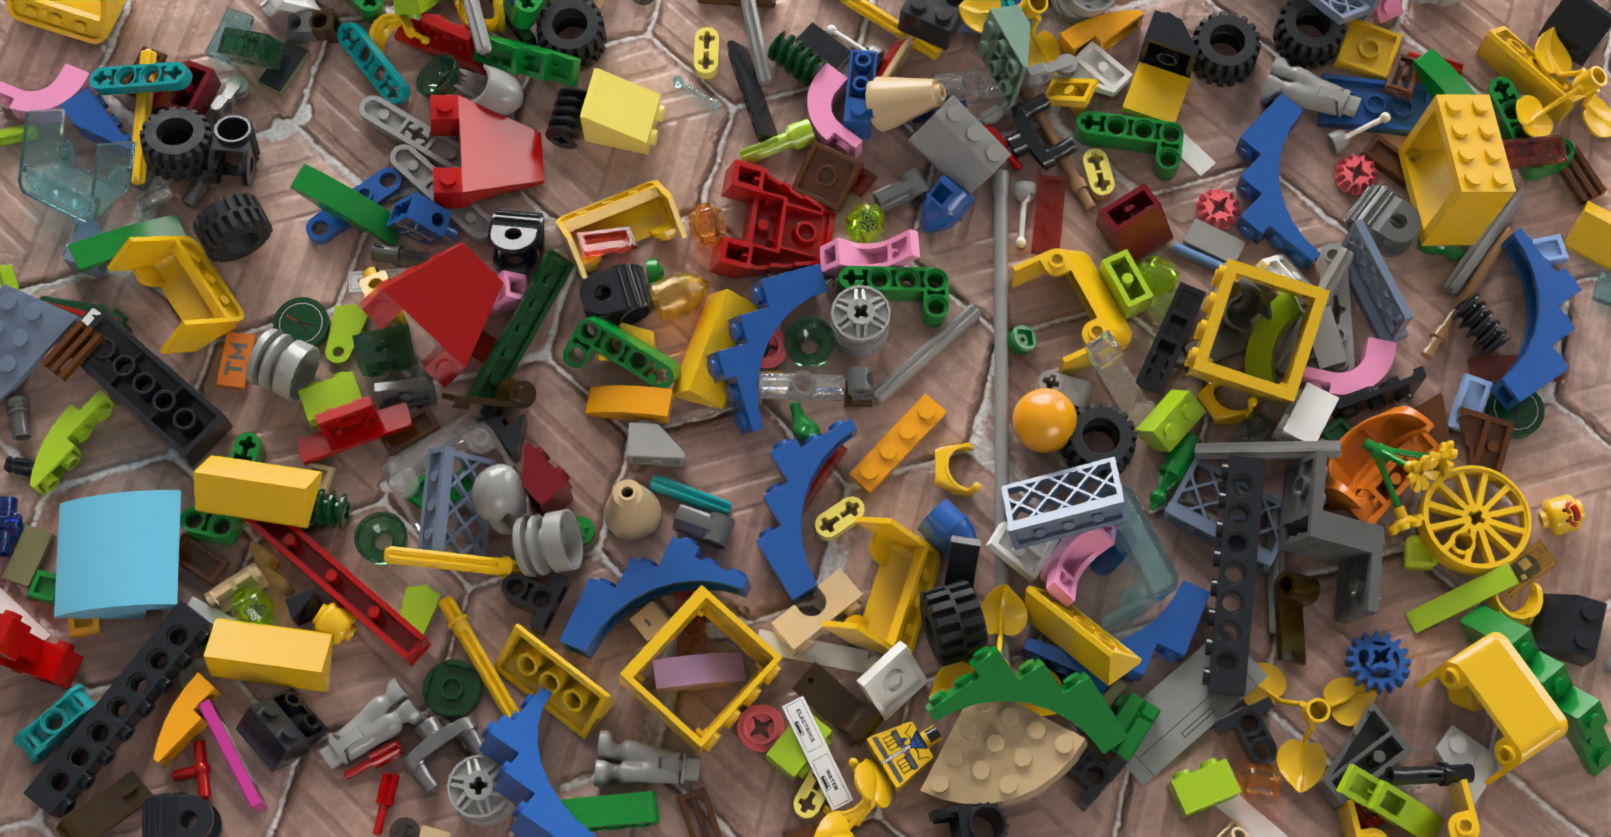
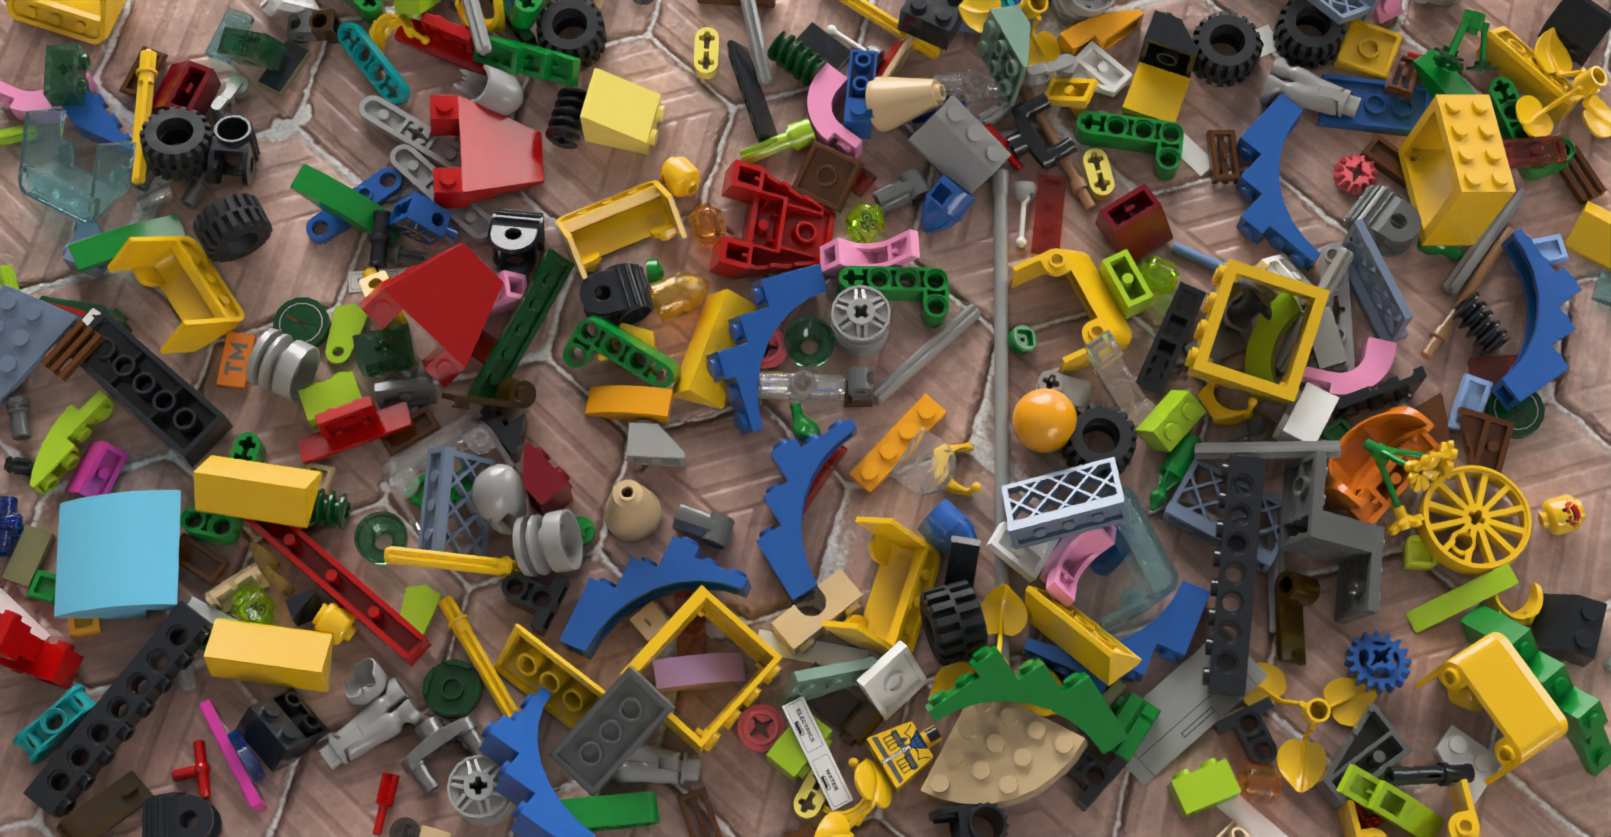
(66, 74): none -> clear green brick
(97, 470): none -> dark pink panel
(140, 81): teal beam -> none
(184, 720): light orange slope -> none
(246, 755): none -> clear blue tile
(367, 683): none -> light grey hair
(377, 758): red axle -> none
(379, 239): none -> black pin
(438, 76): clear green piece -> none
(606, 241): clear red tile -> none
(612, 731): none -> dark grey tile
(679, 82): clear light blue hinge -> none
(680, 176): none -> yellow head
(689, 495): teal axle -> none
(823, 680): none -> sand green wing
(835, 513): light yellow beam -> none
(925, 464): none -> clear tile
(1213, 242): light grey tile -> none
(1221, 219): coral gear -> none
(1224, 177): none -> reddish brown tile
(1266, 40): none -> white sticker
(1339, 139): hinge -> none
(1470, 24): none -> plant
(1531, 565): clear yellow tile -> none

